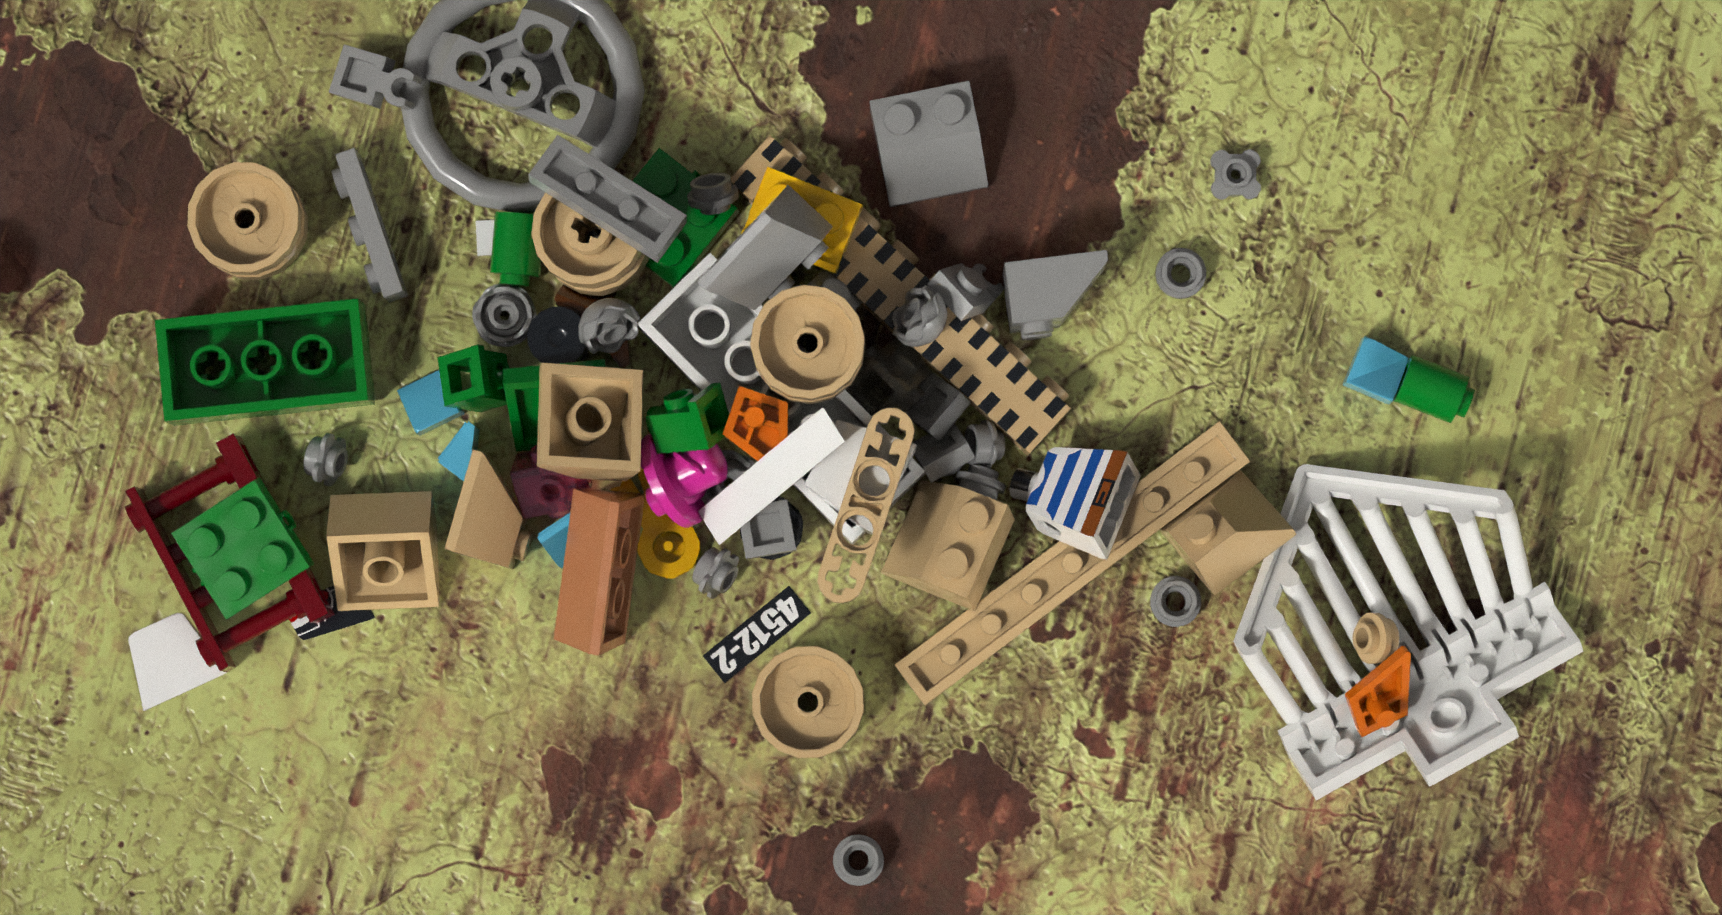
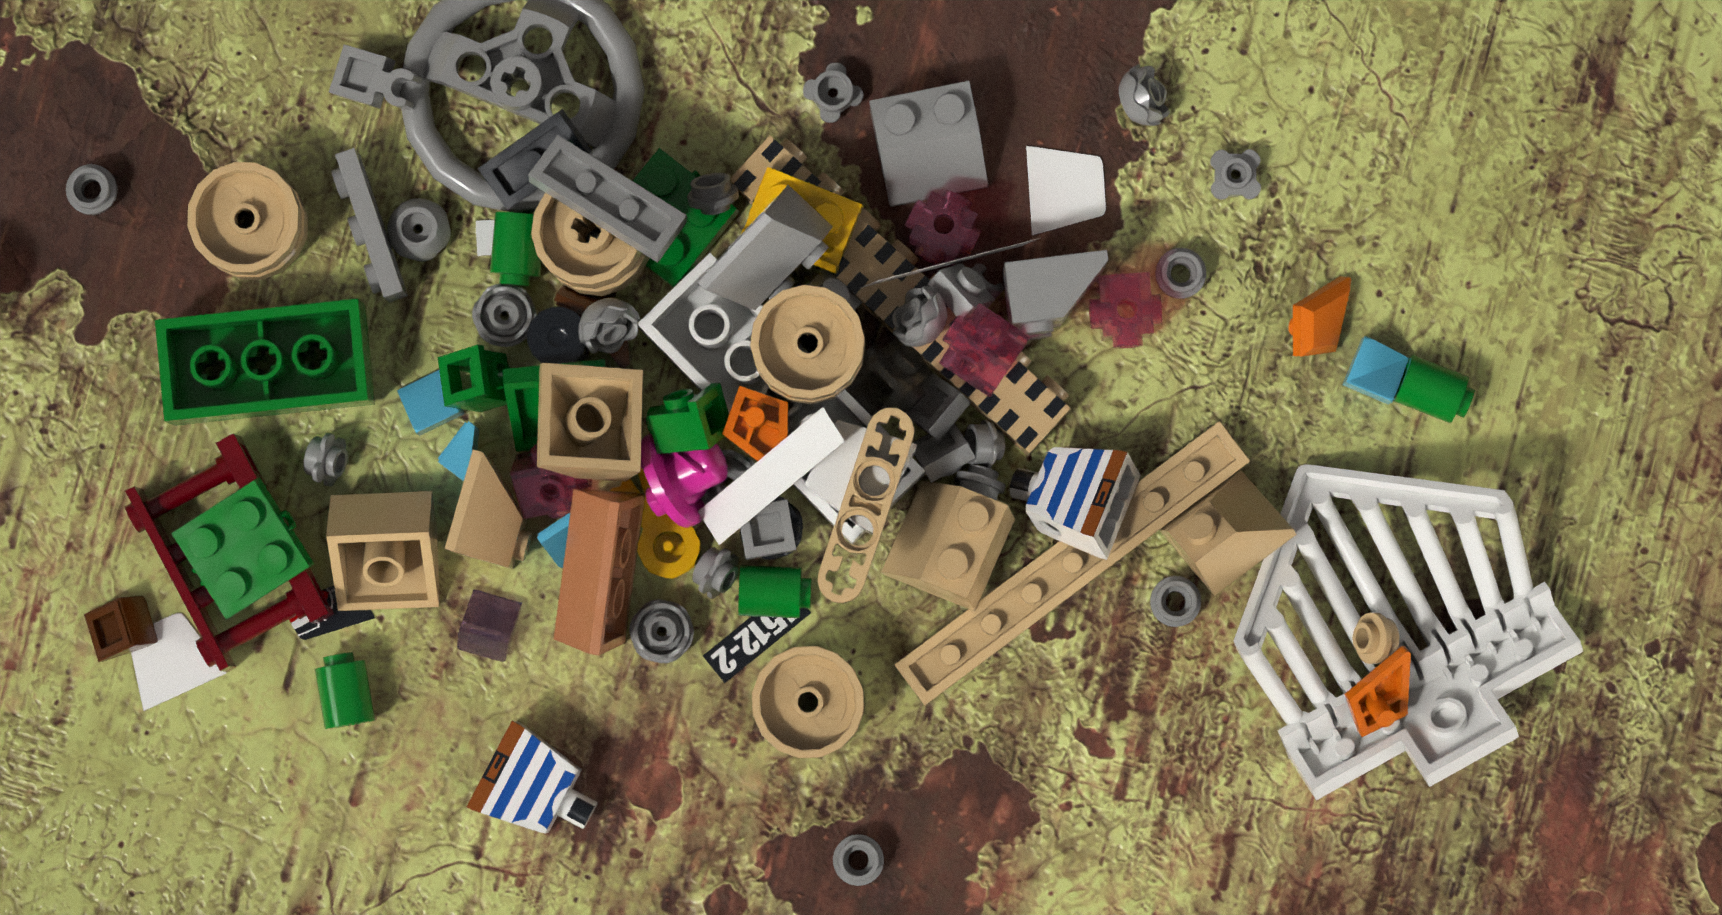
(80, 178): none -> light grey plate
(121, 627): none -> reddish brown slope
(344, 691): none -> green brick
(430, 241): none -> light grey plate
(488, 625): none -> slope
(510, 168): none -> black plate
(530, 784): none -> torso
(645, 626): none -> light grey plate
(773, 591): none -> green brick
(835, 78): none -> light grey plate
(943, 247): none -> clear pink brick
(949, 263): none -> white sticker
(982, 348): none -> clear pink brick
(1063, 188): none -> white sticker
(1127, 290): none -> clear pink brick
(1143, 96): none -> light grey plate
(1320, 318): none -> orange piece

